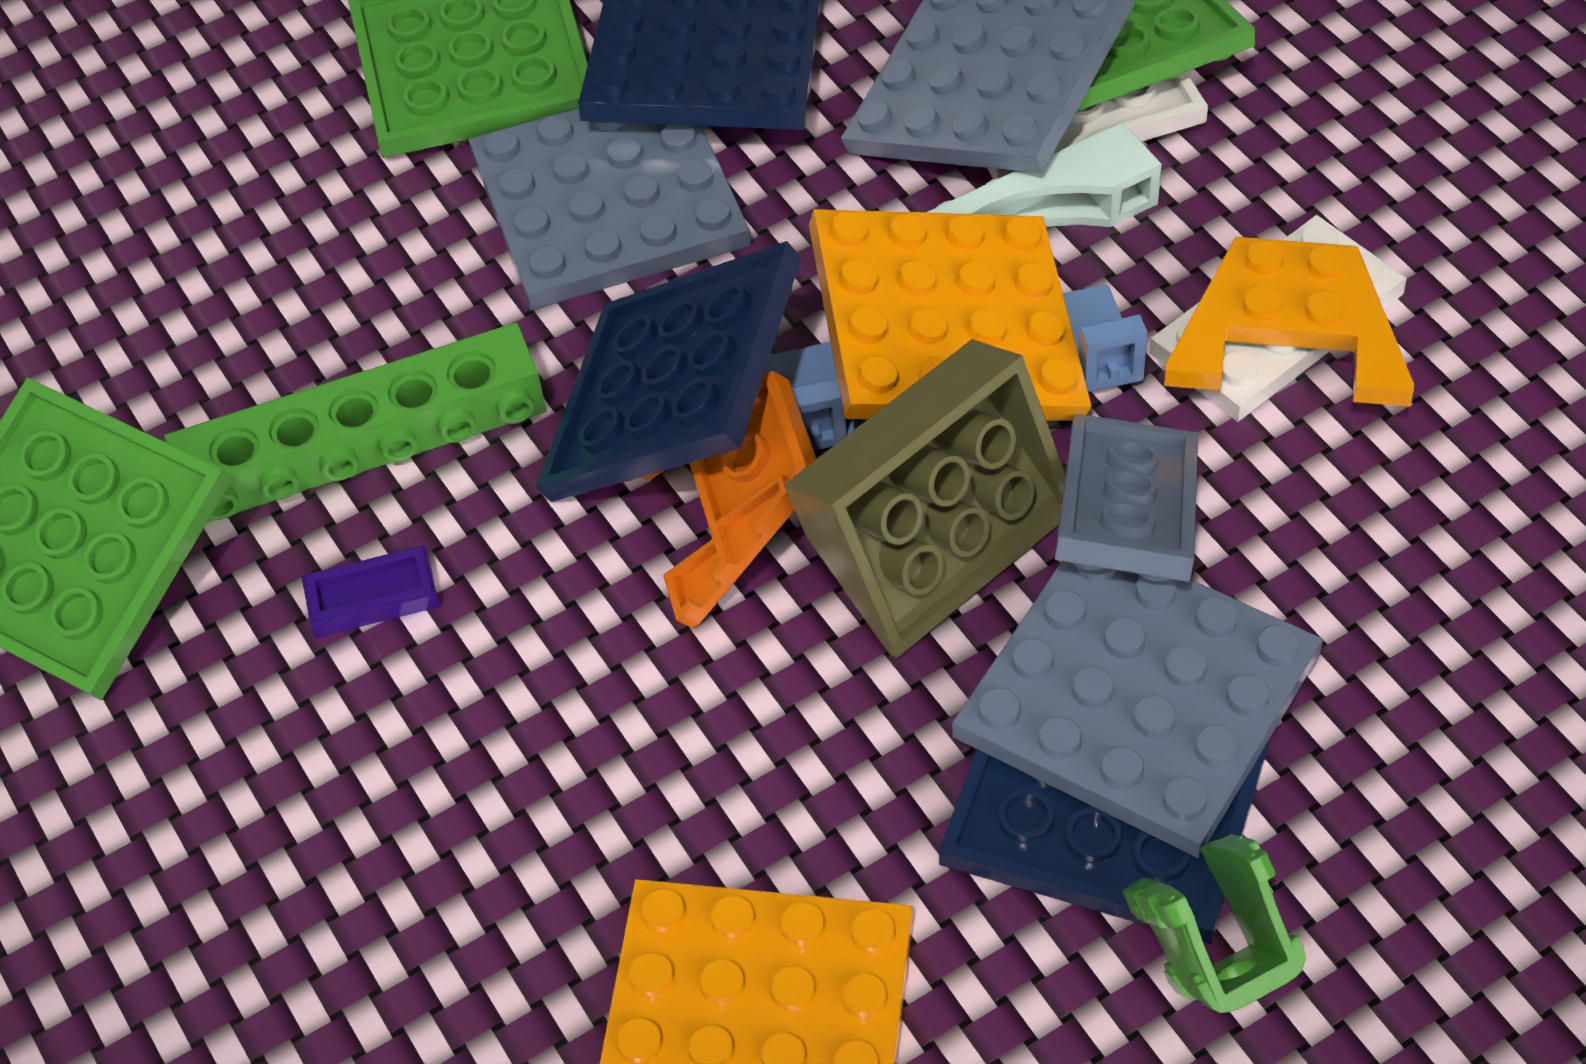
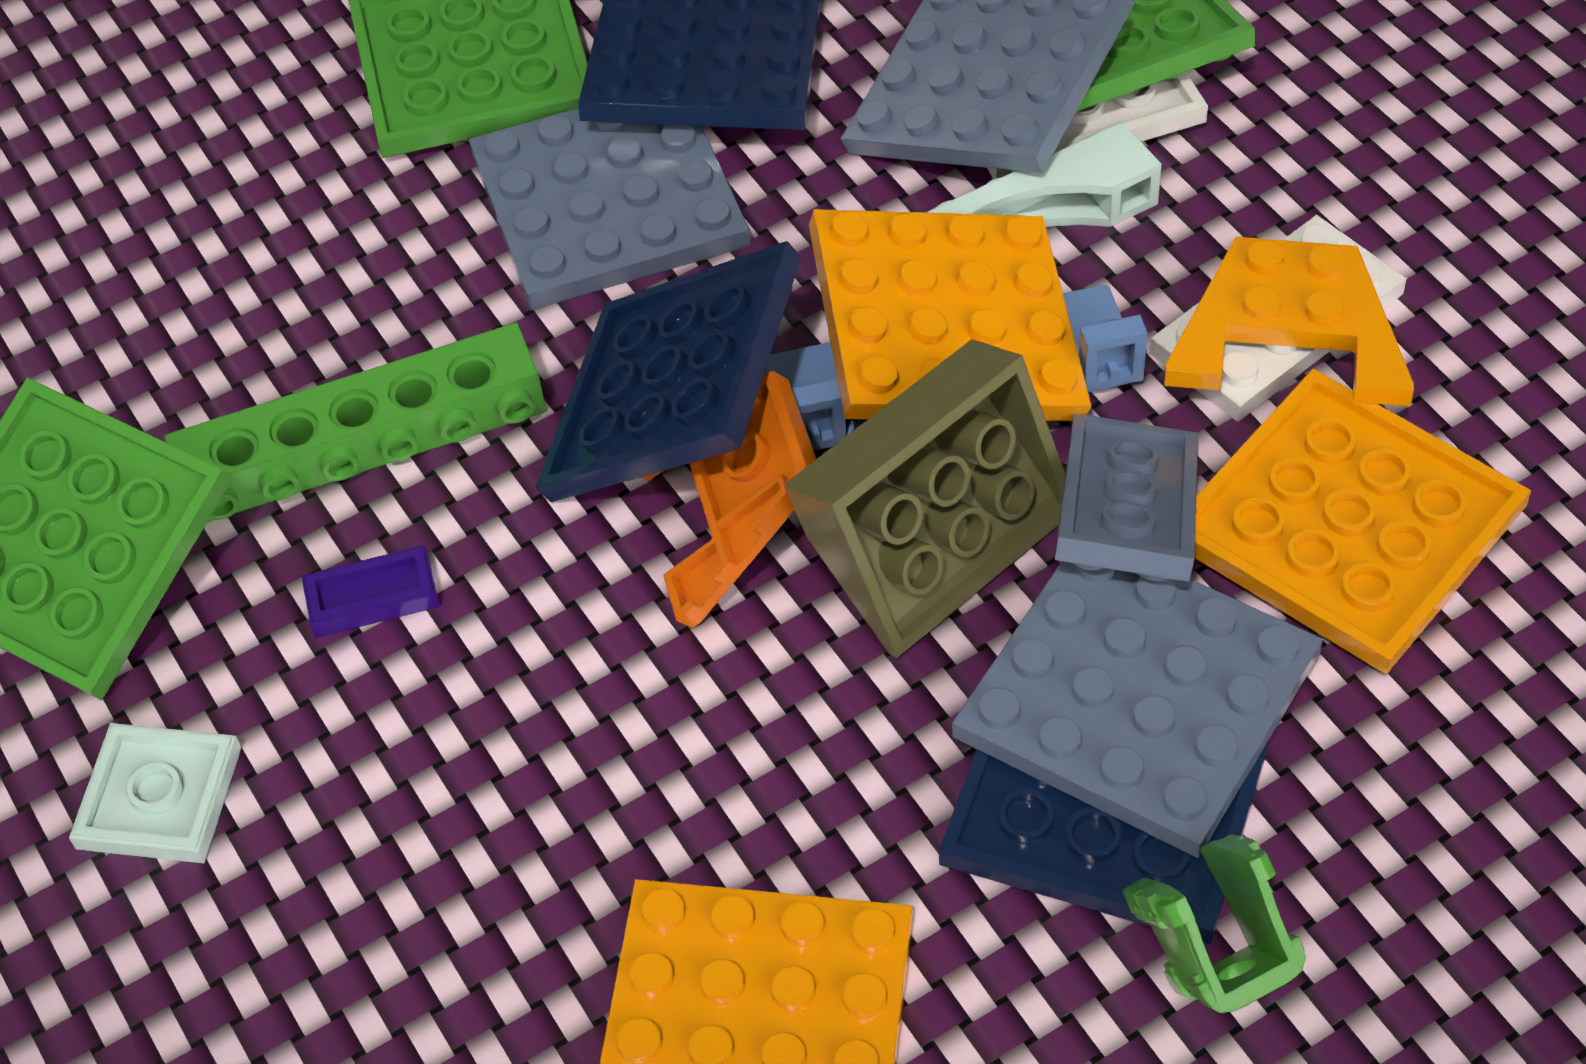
(156, 793): none -> light aqua tile
(1352, 519): none -> light orange plate

